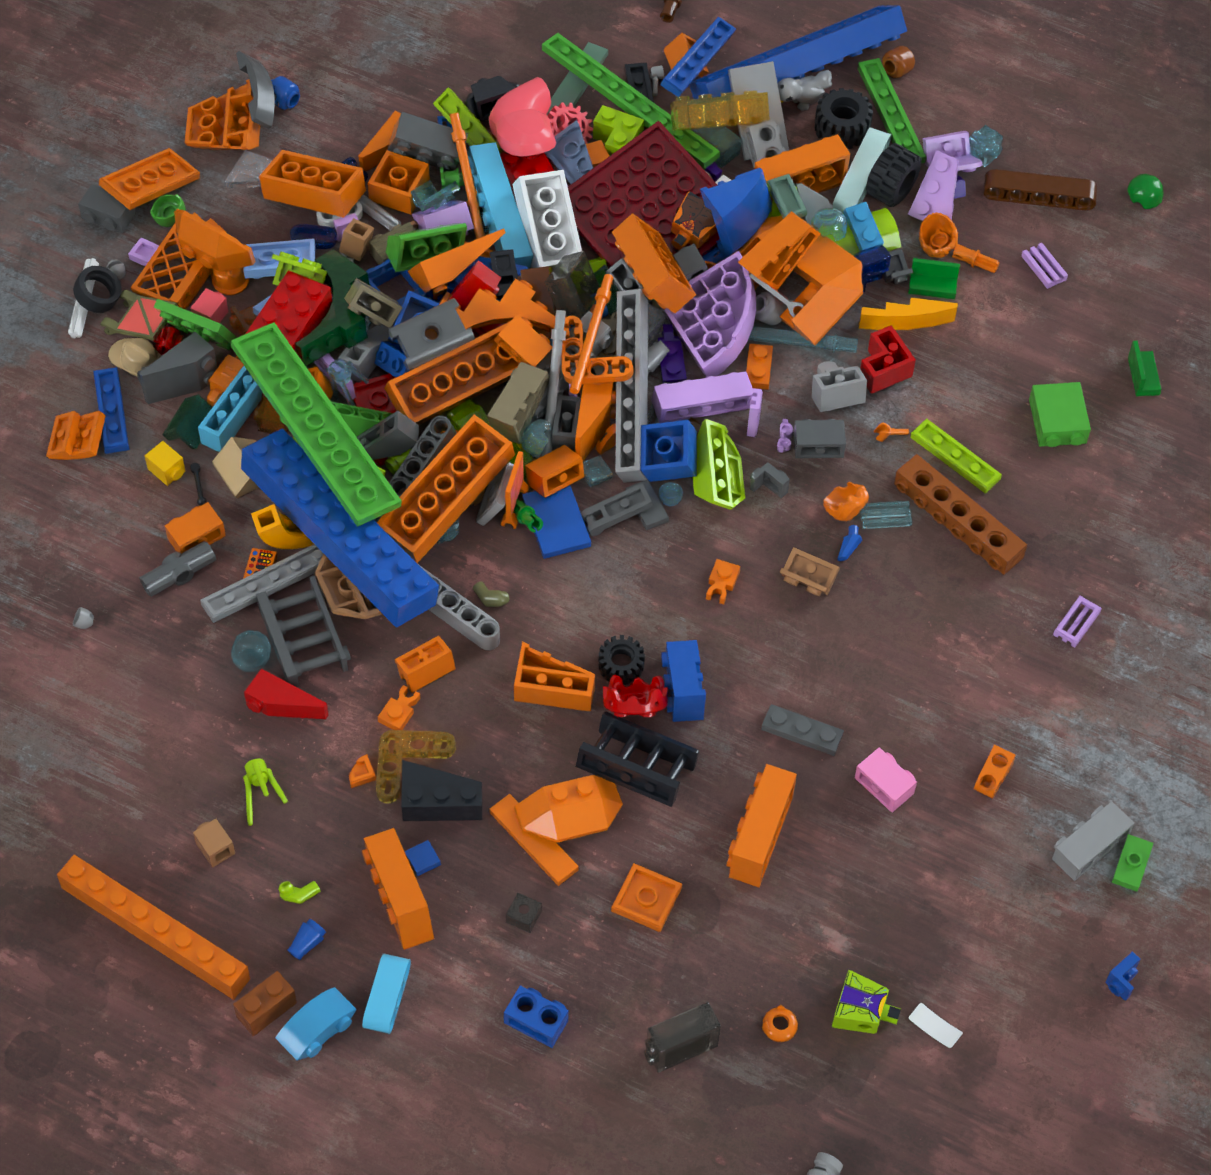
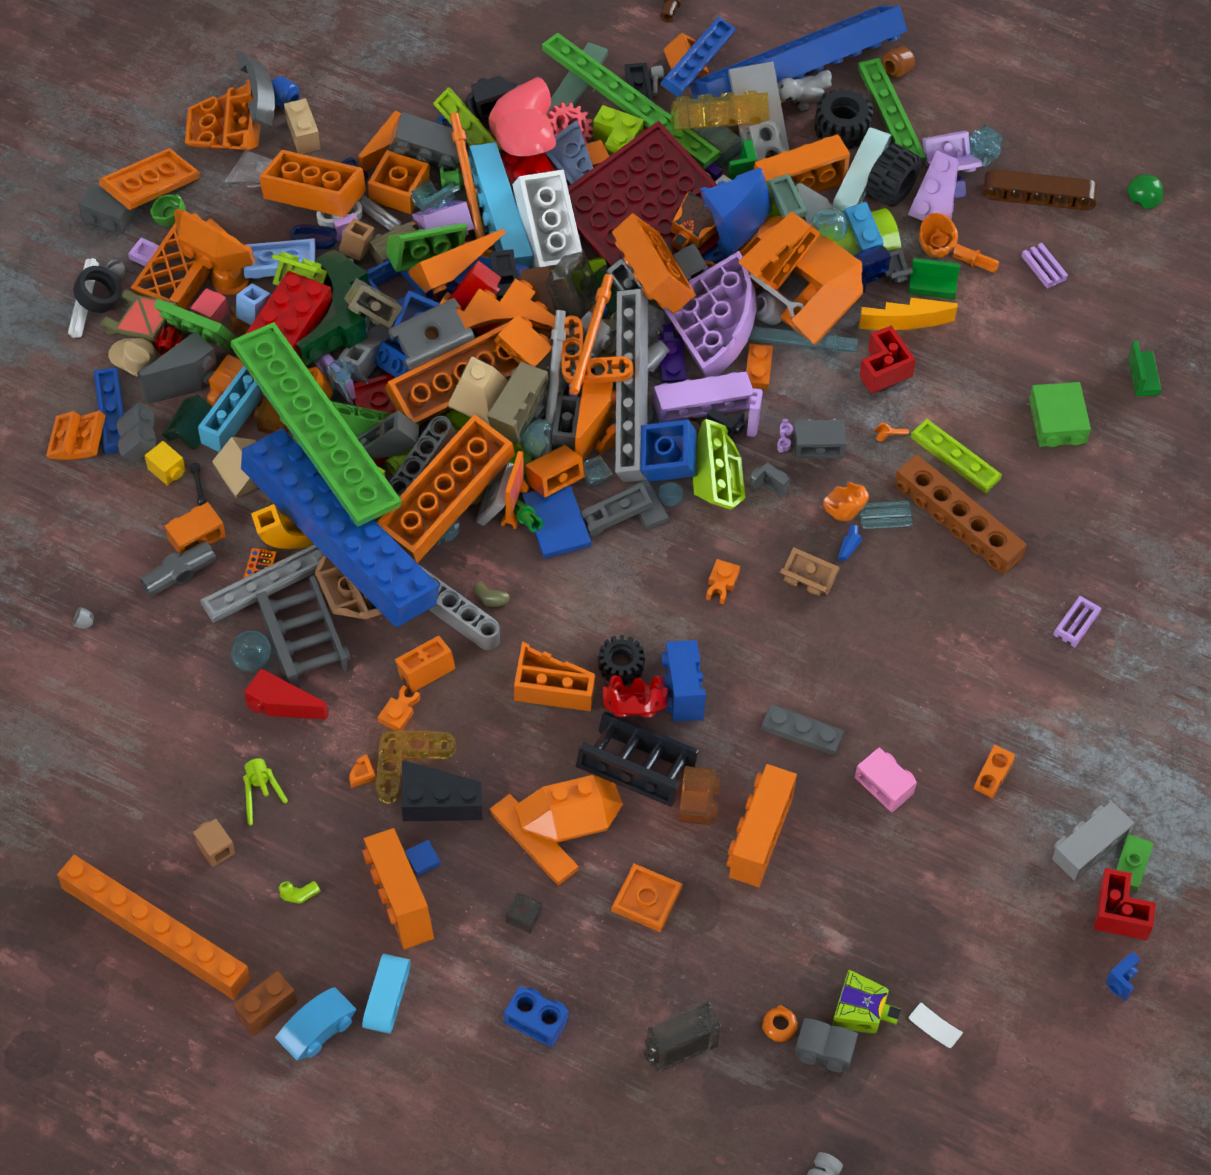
(136, 432): none -> dark grey brick
(250, 302): none -> light blue brick
(302, 126): none -> tan brick
(307, 938): blue cone -> none
(477, 389): none -> tan slope
(697, 795): none -> clear orange brick
(734, 426): none -> black bracket
(745, 163): none -> green panel
(826, 1045): none -> dark grey brick
(838, 387): light grey brick -> none
(1118, 912): none -> red brick

